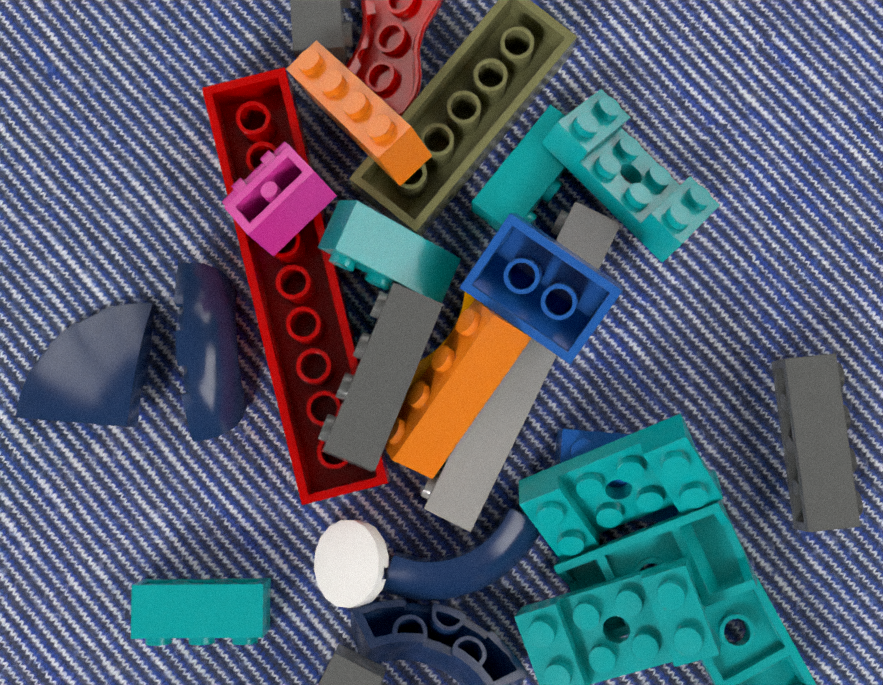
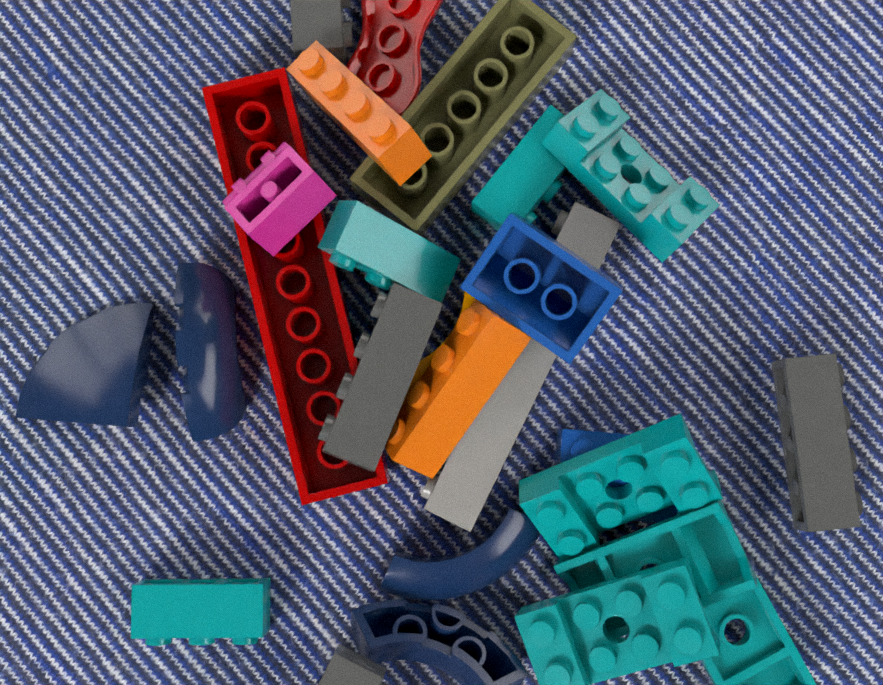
(351, 563): white tile -> none

